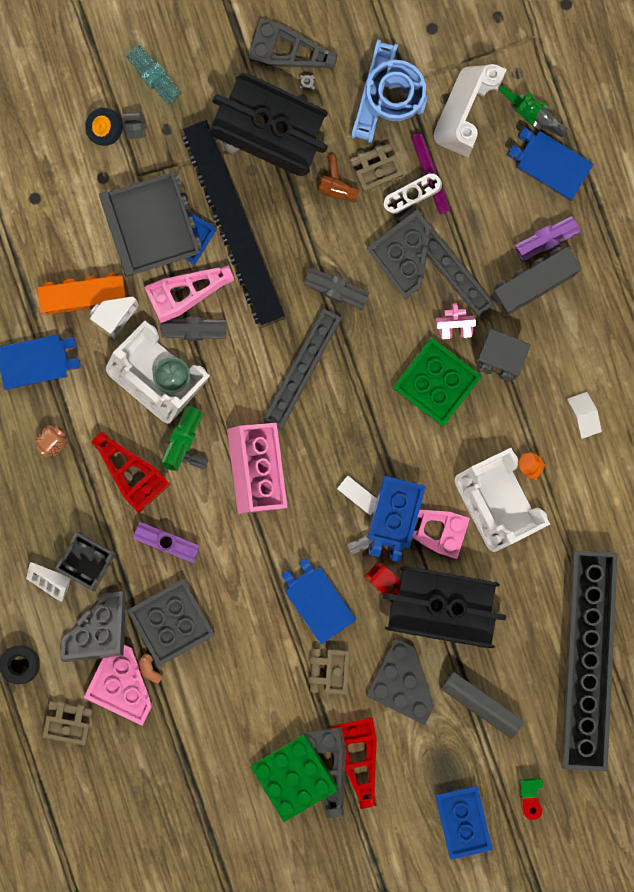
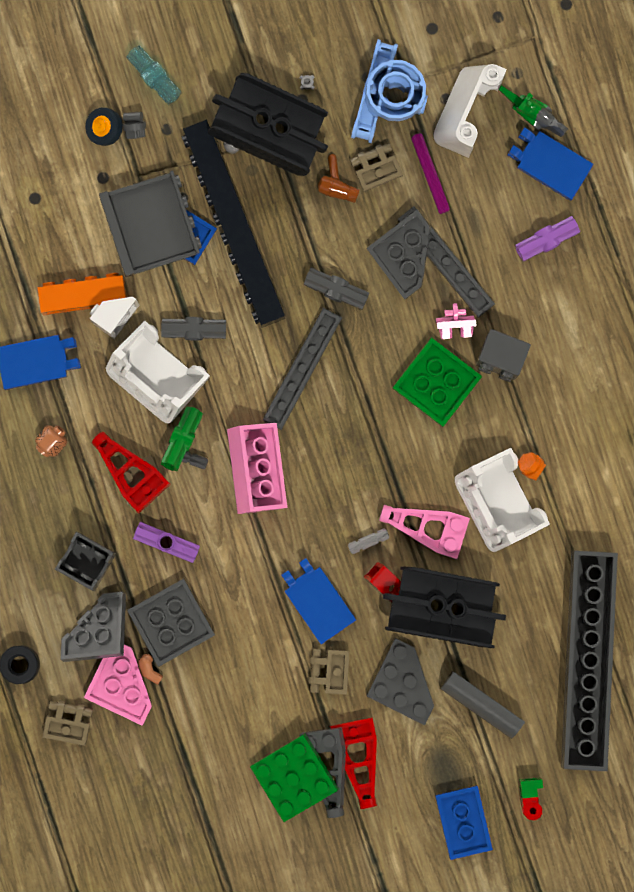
(49, 581): white slope -> none
(163, 302): bright pink plate -> none
(171, 375): sand green hat -> none
(265, 41): dark grey plate -> none
(358, 495): white piece -> none
(395, 516): blue tile -> none
(429, 192): white beam -> none
(535, 282): dark grey brick -> none
(584, 415): white slope -> none

